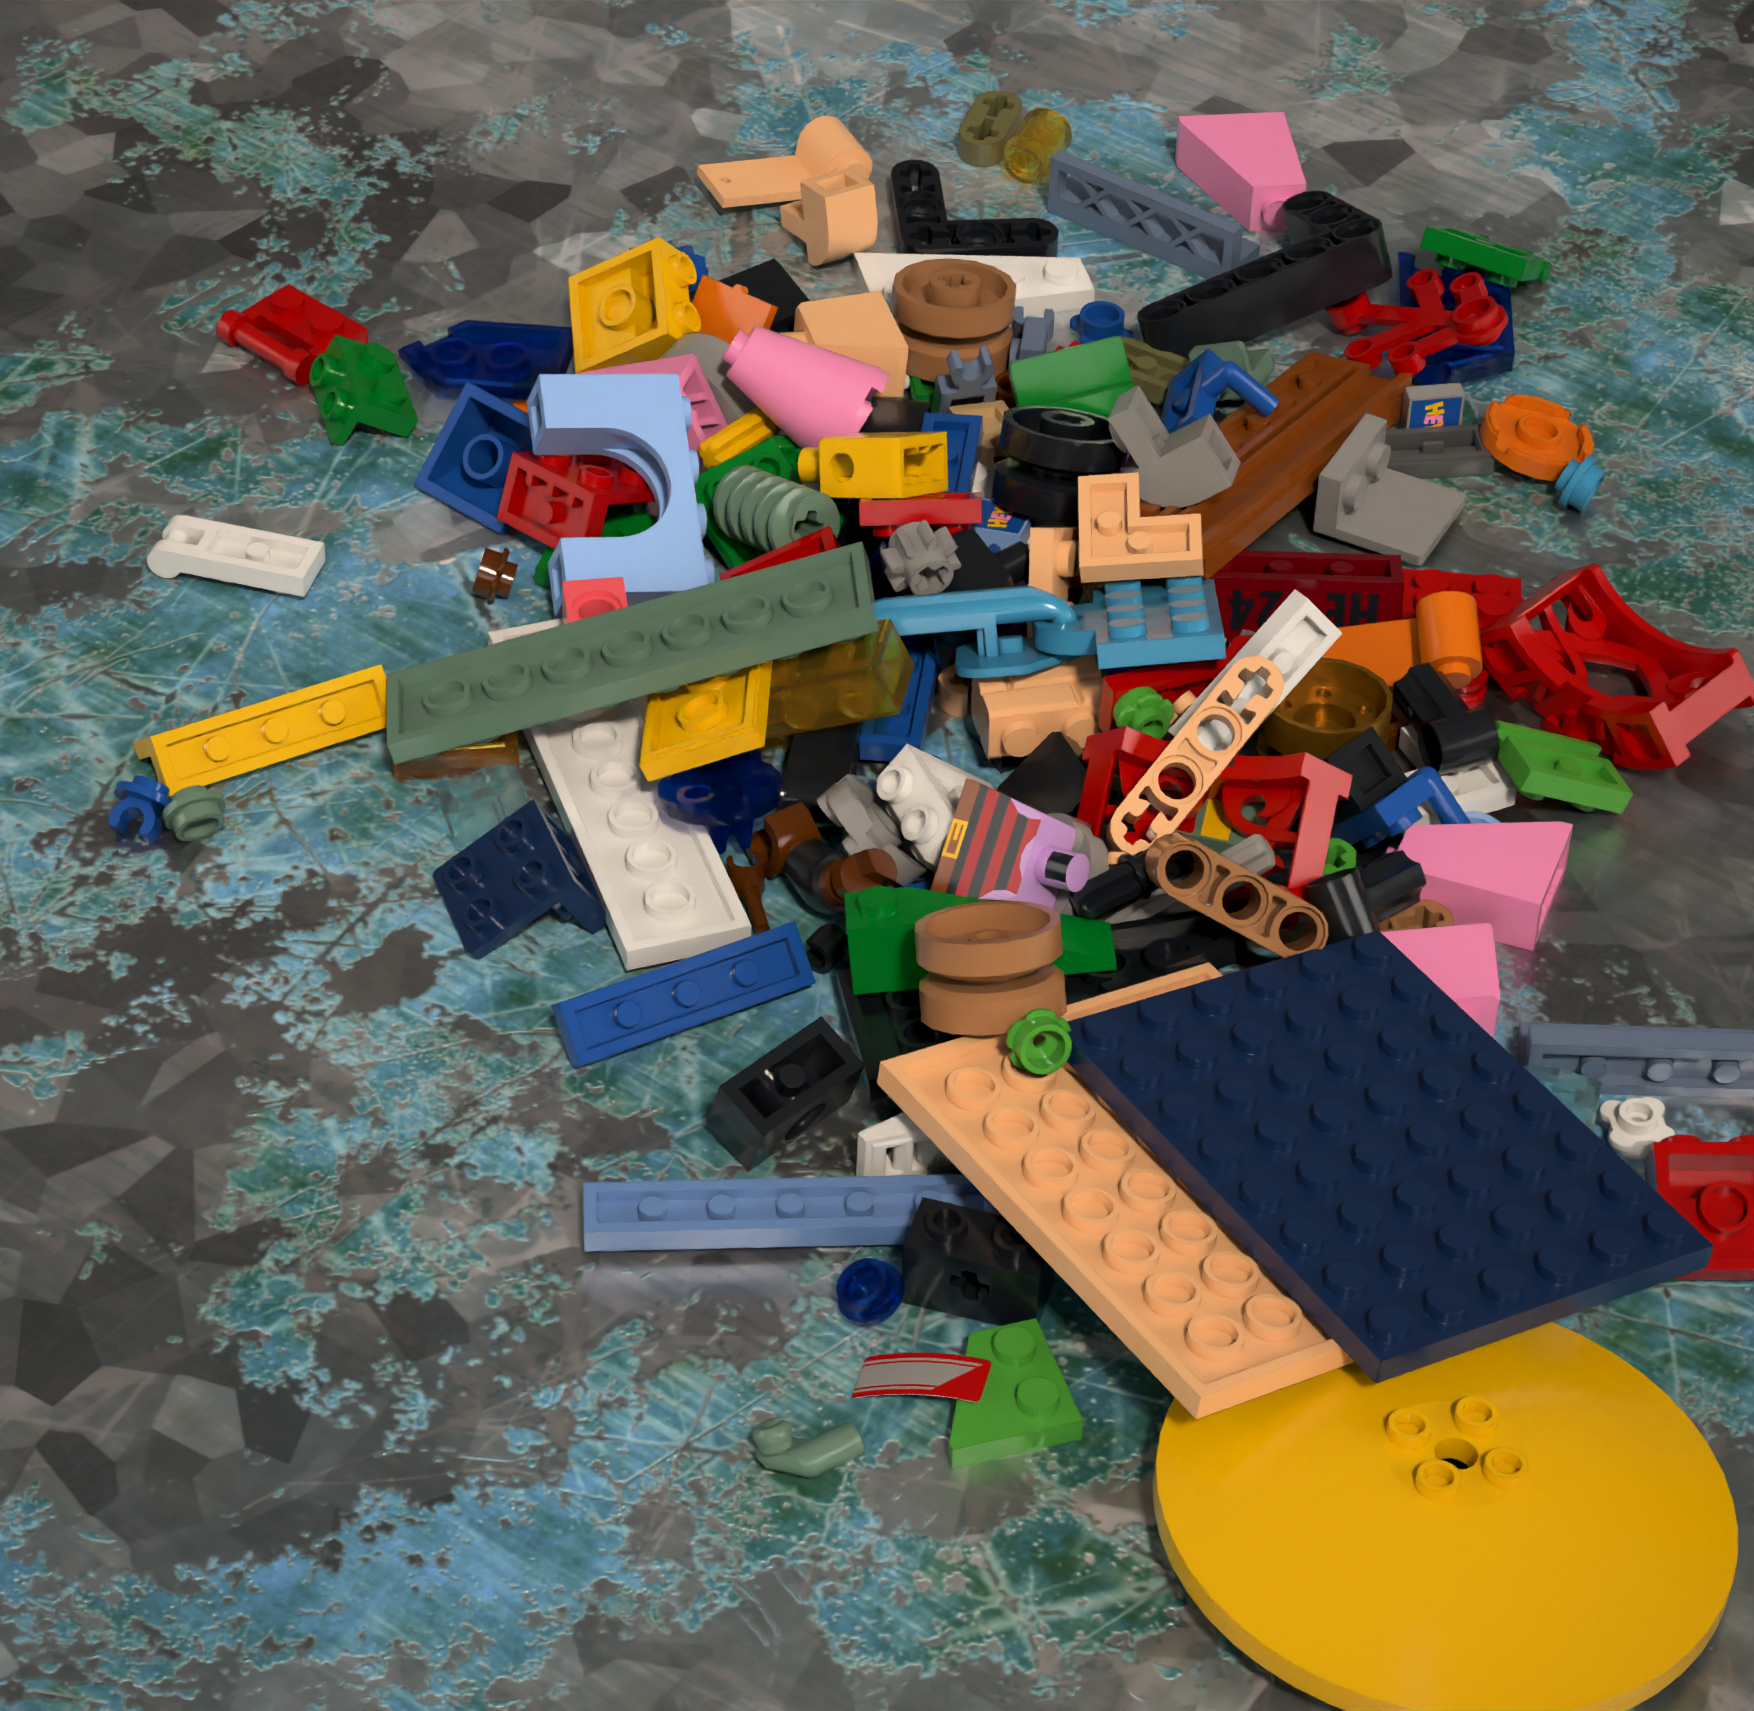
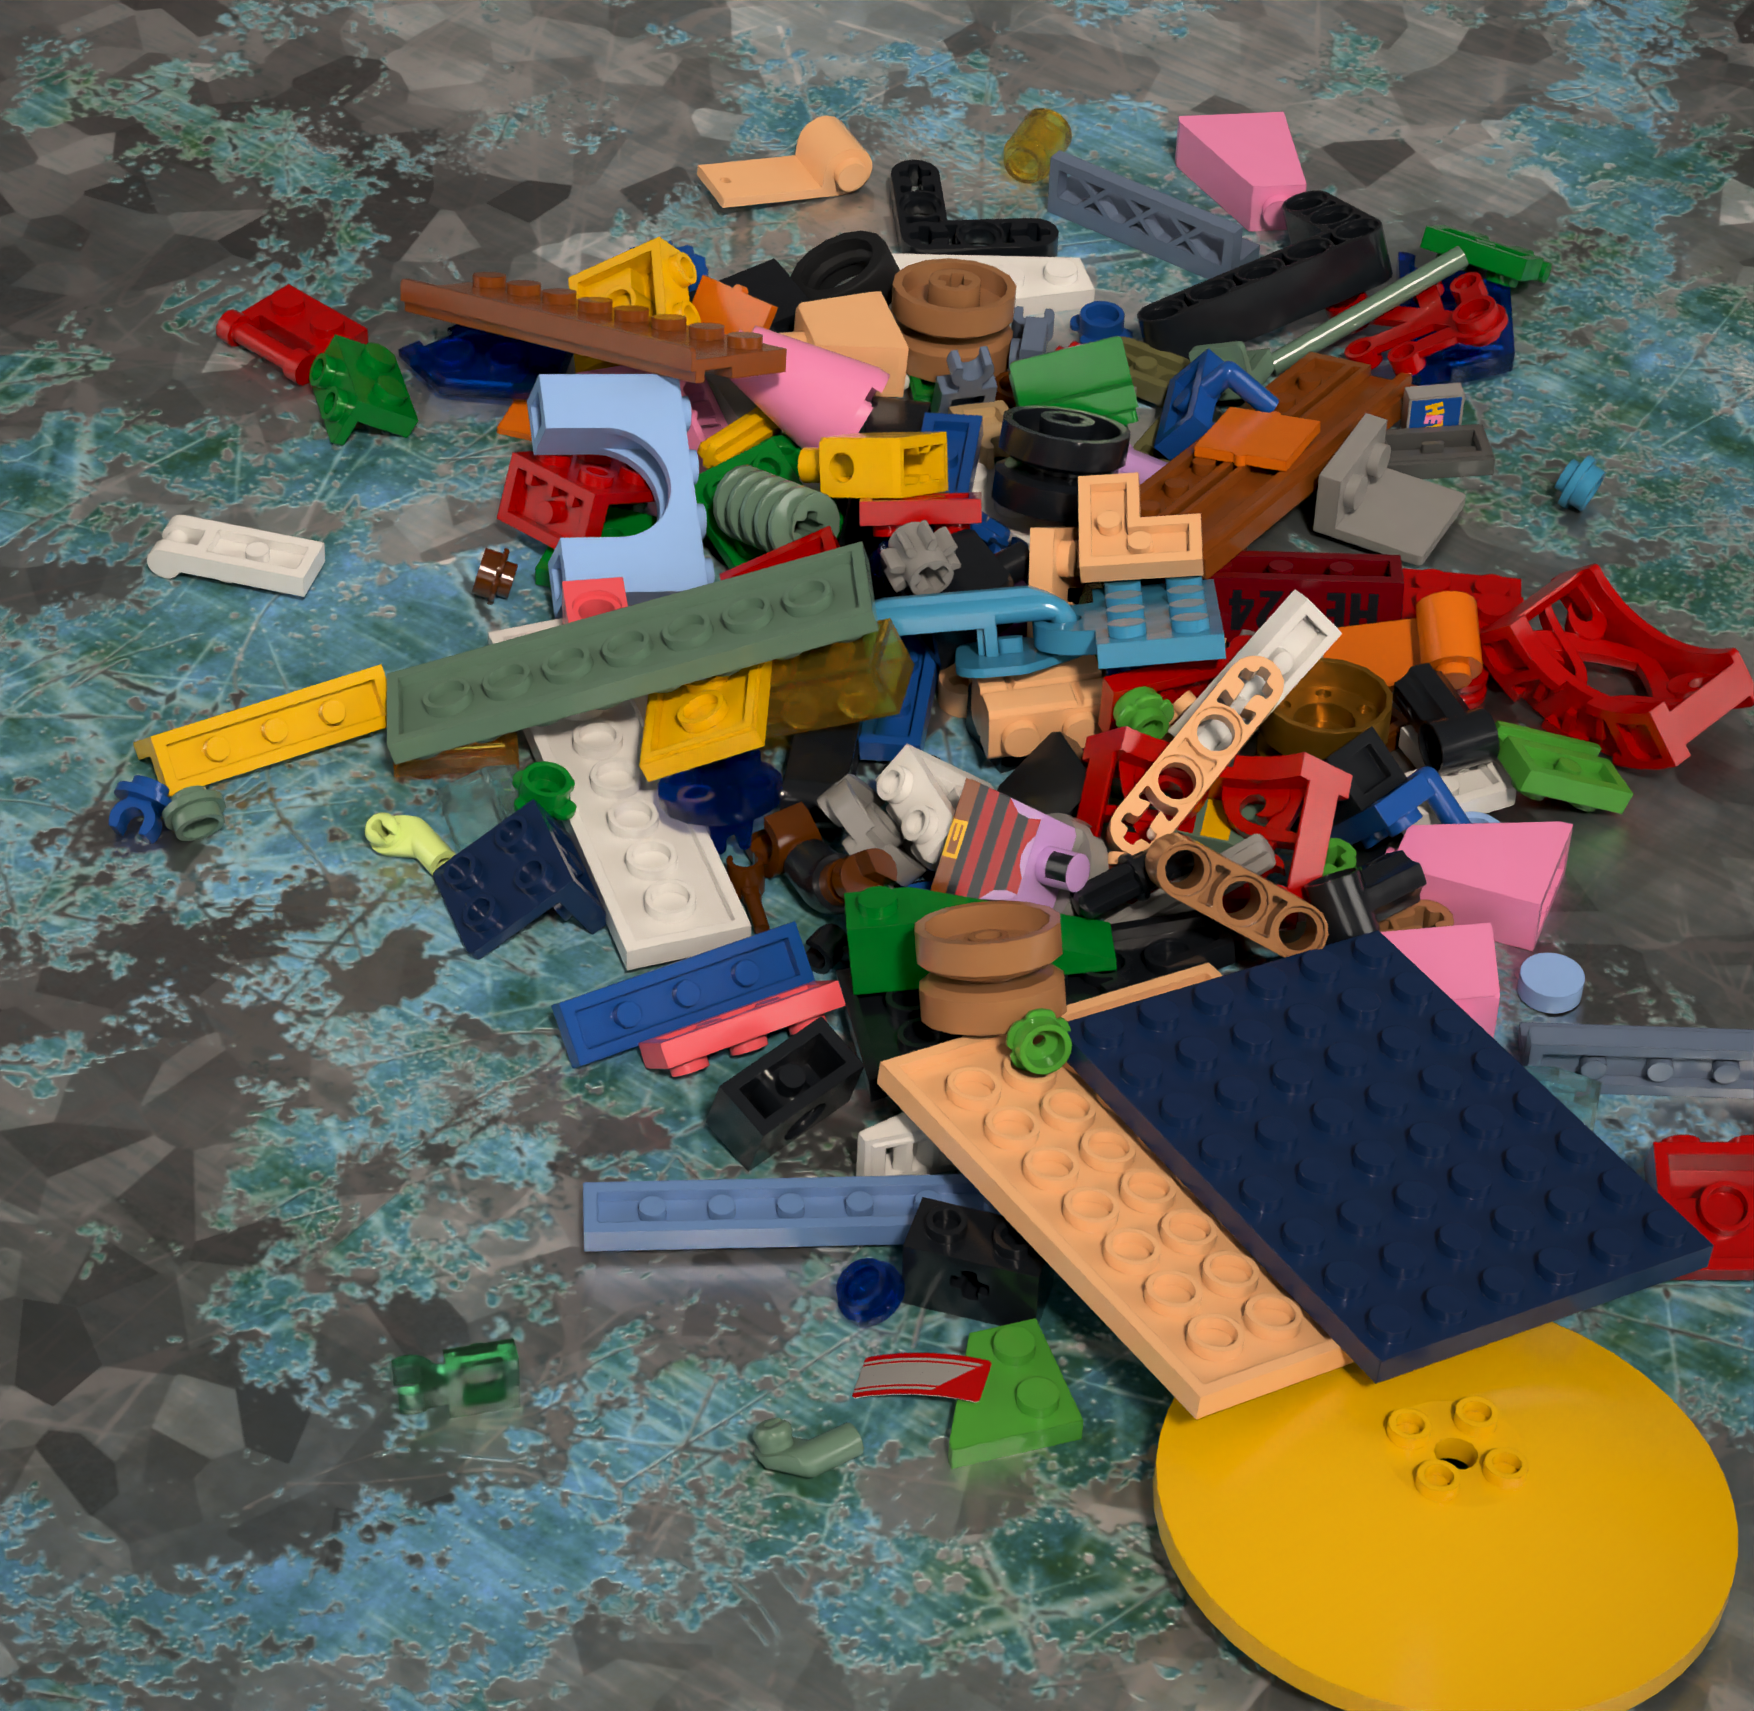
(407, 838): none -> yellowish green arm
(469, 1381): none -> clear green plate
(474, 455): blue slope -> none
(547, 785): none -> green plate
(595, 328): none -> dark orange plate
(741, 1028): none -> coral plate
(833, 216): light nougat brick -> none
(842, 258): none -> black tyre
(988, 128): olive beam -> none
(1002, 525): tile -> none
(1174, 466): light grey brick -> none
(1257, 439): none -> orange piece
(1369, 309): none -> sand green bar
(1534, 436): orange tile -> none
(1551, 983): none -> light blue tile
(1634, 1125): white plate -> none

